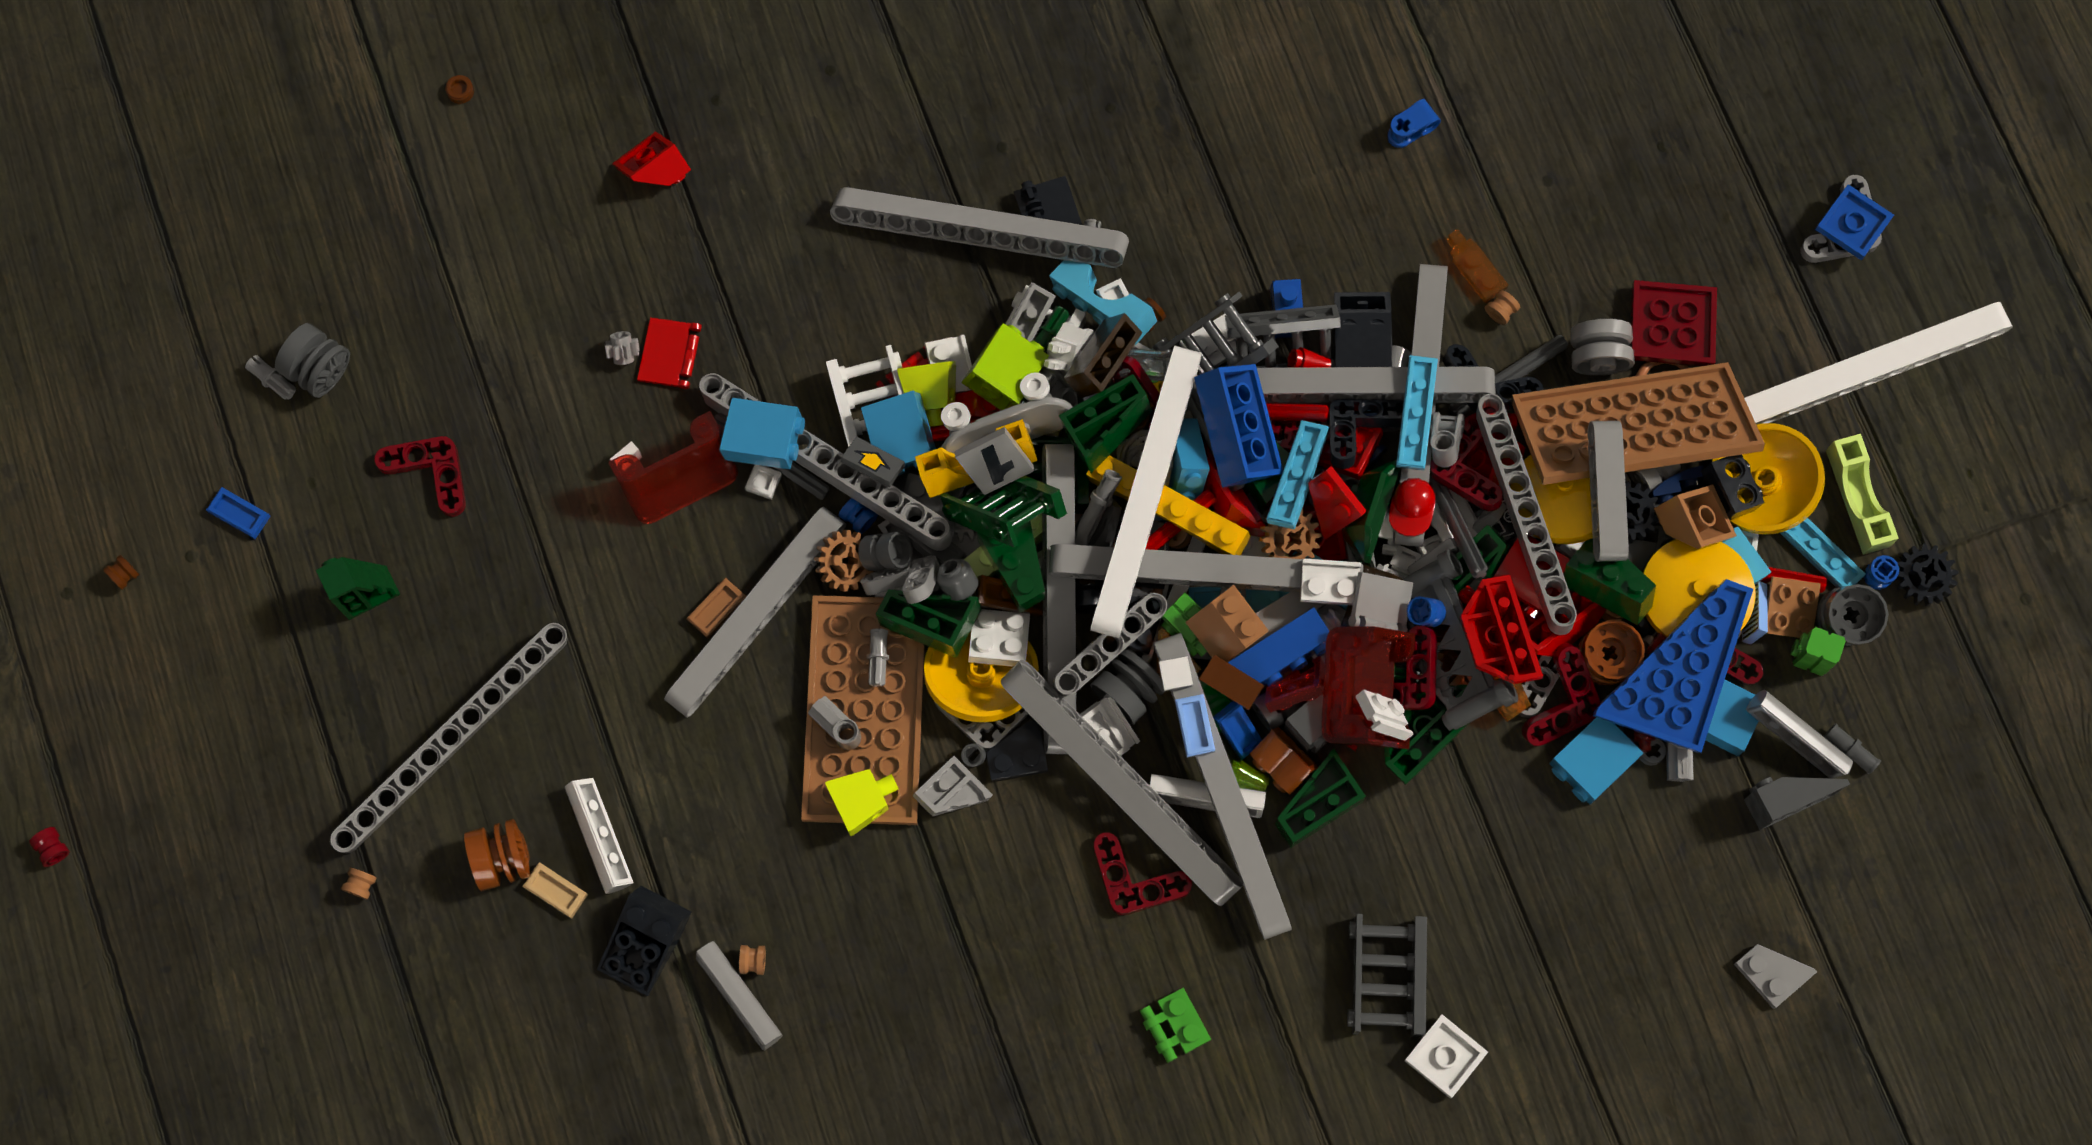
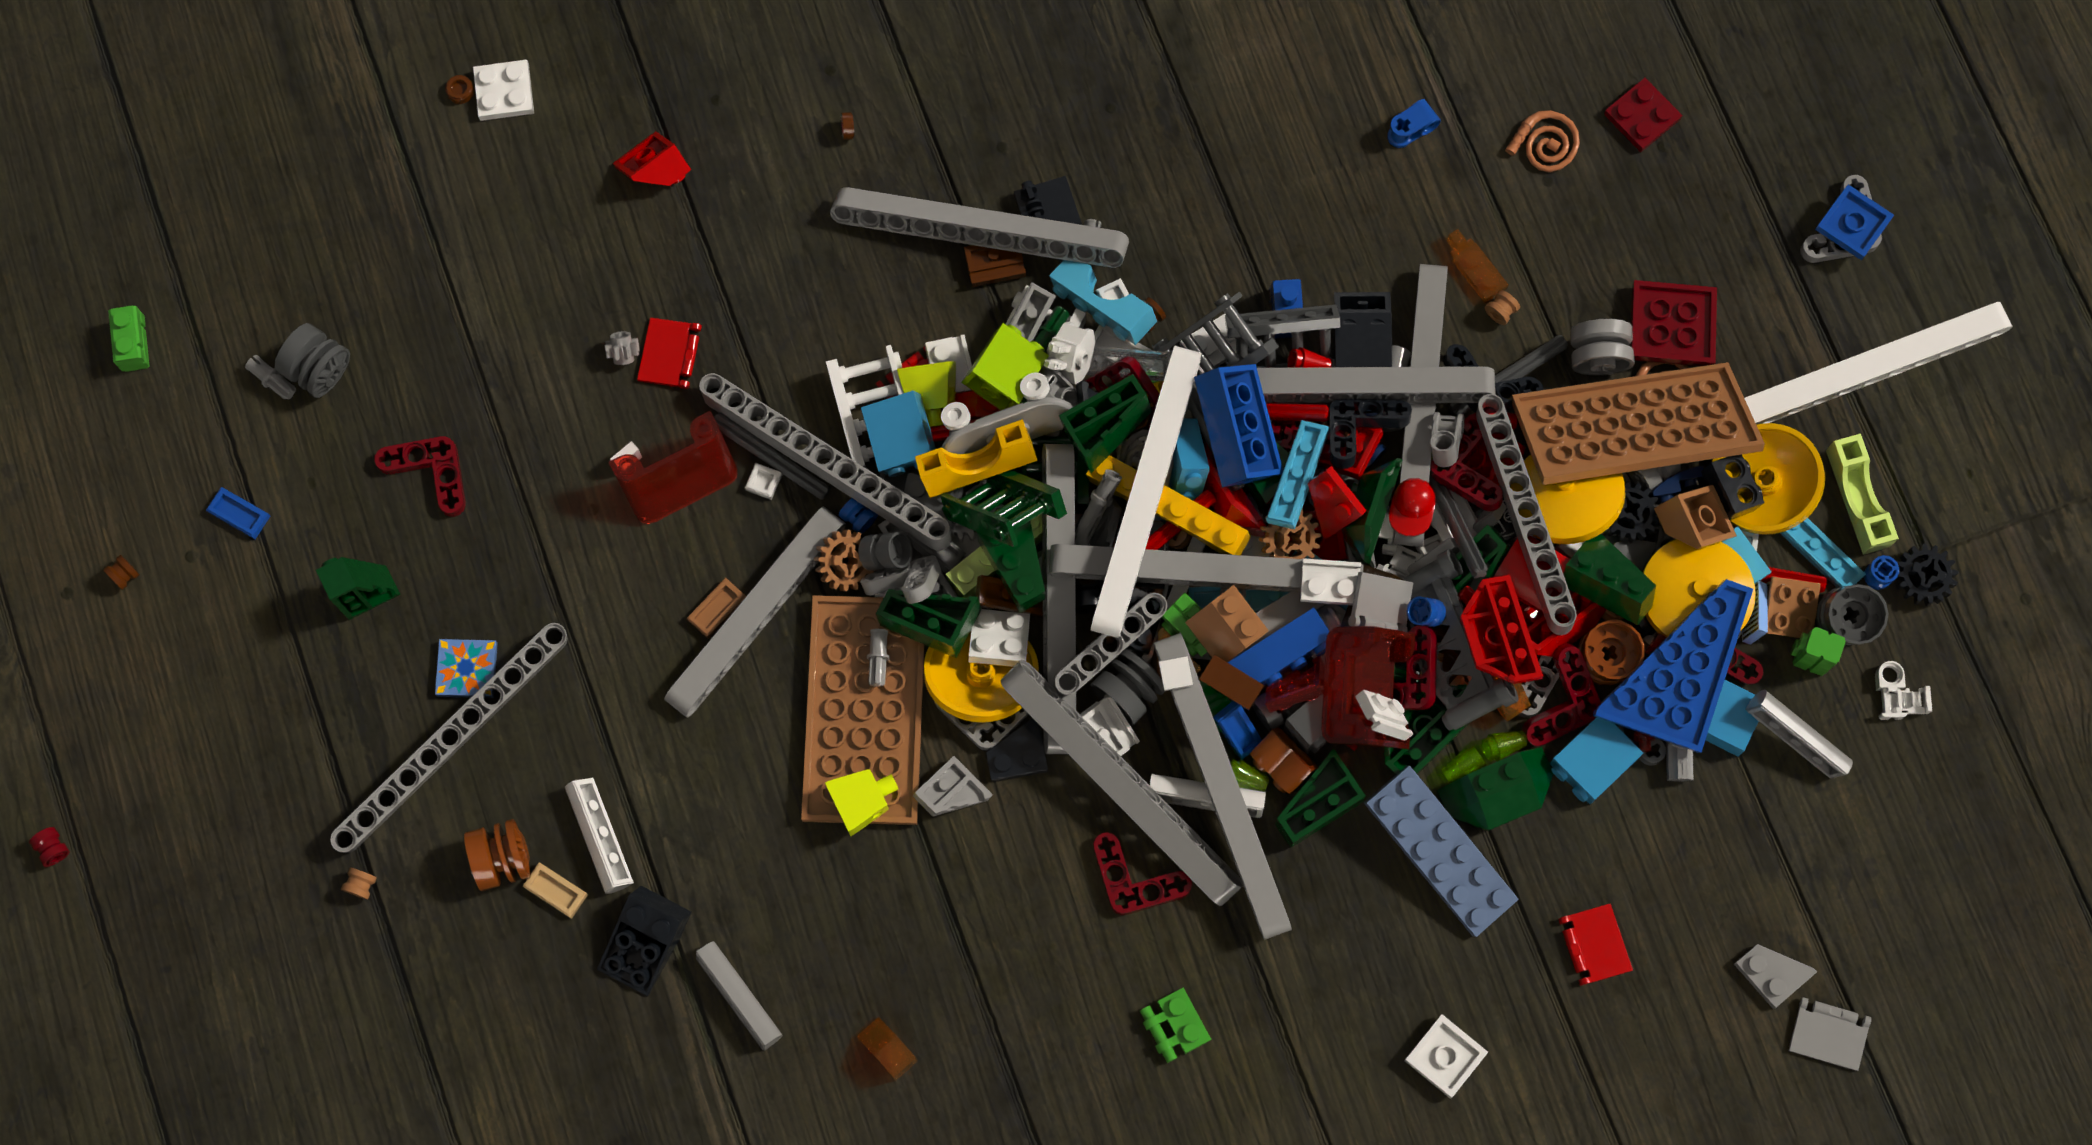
(128, 338): none -> bright green brick
(465, 667): none -> tile
(503, 90): none -> white plate
(752, 960): medium nougat wheel -> none
(762, 433): dark azure brick -> none
(834, 722): light grey piece -> none
(847, 126): none -> reddish brown tile
(873, 462): dark grey tile -> none
(887, 1048): none -> clear orange slope
(957, 579): dark grey head -> none
(969, 750): dark grey hinge -> none
(993, 265): none -> reddish brown plate
(994, 460): light grey tile -> none
(1102, 355): dark brown brick -> none
(1195, 725): light blue tile -> none
(1414, 962): dark grey fence -> none
(1416, 412): medium azure tile -> none
(1441, 851): none -> sand blue plate
(1464, 763): none -> clear neon green cone
(1499, 790): none -> dark green wedge
(1503, 744): none -> clear neon green cone
(1552, 144): none -> nougat piece
(1596, 944): none -> red piece
(1608, 491): light grey beam -> none
(1643, 114): none -> dark red plate
(1786, 796): dark grey slope -> none
(1829, 1034): none -> light grey piece
(1852, 748): dark grey pin -> none
(1900, 699): none -> white piece

